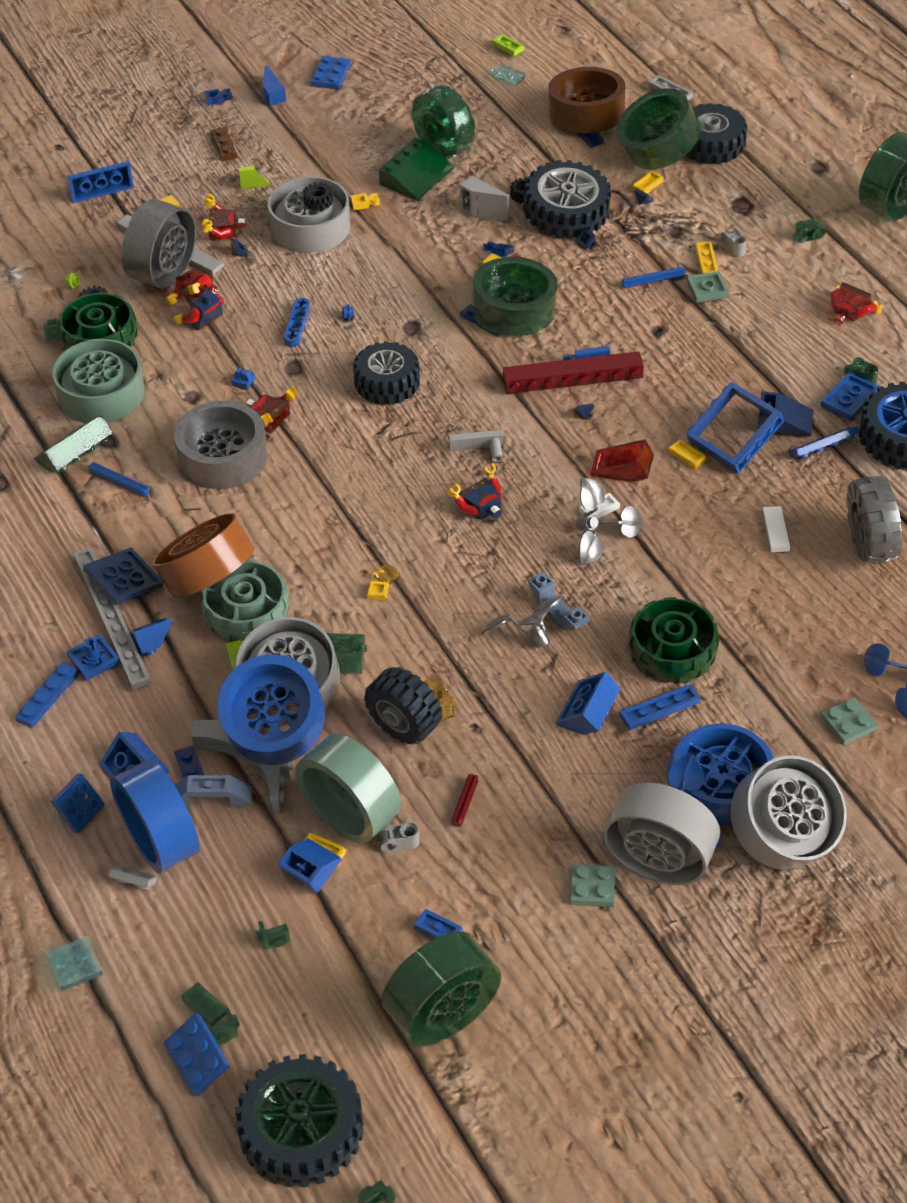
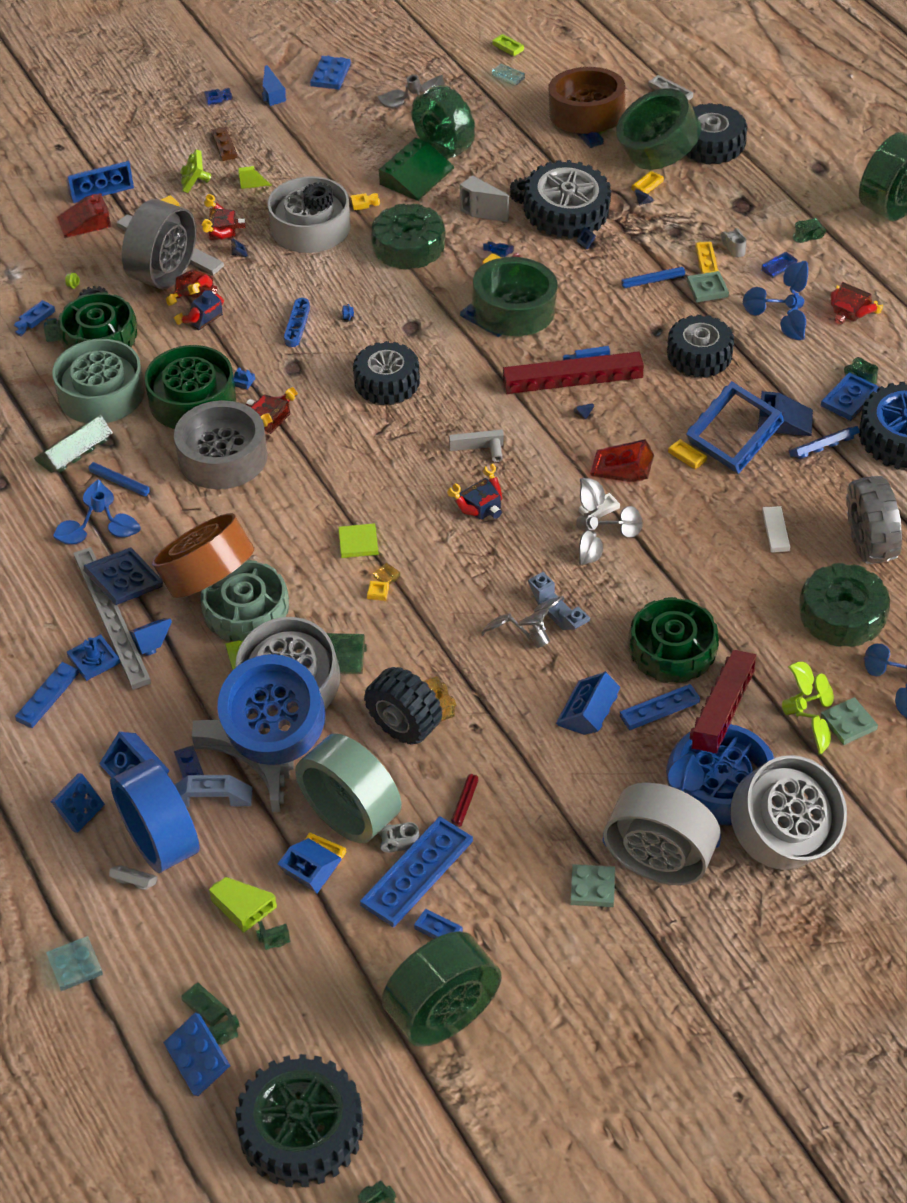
(34, 316): none -> blue plate
(85, 216): none -> clear red slope
(97, 498): none -> blue plant
(187, 379): none -> dark green wheel
(193, 170): none -> lime plate
(242, 902): none -> lime slope
(358, 540): none -> lime tile
(396, 97): none -> flat silver plant
(408, 236): none -> clear green wheel
(416, 871): none -> blue plate
(700, 346): none -> black wheel
(723, 701): none -> dark red brick
(778, 264): none -> clear blue plate
(795, 322): none -> blue plant
(796, 704): none -> lime plant
(844, 605): none -> clear green wheel

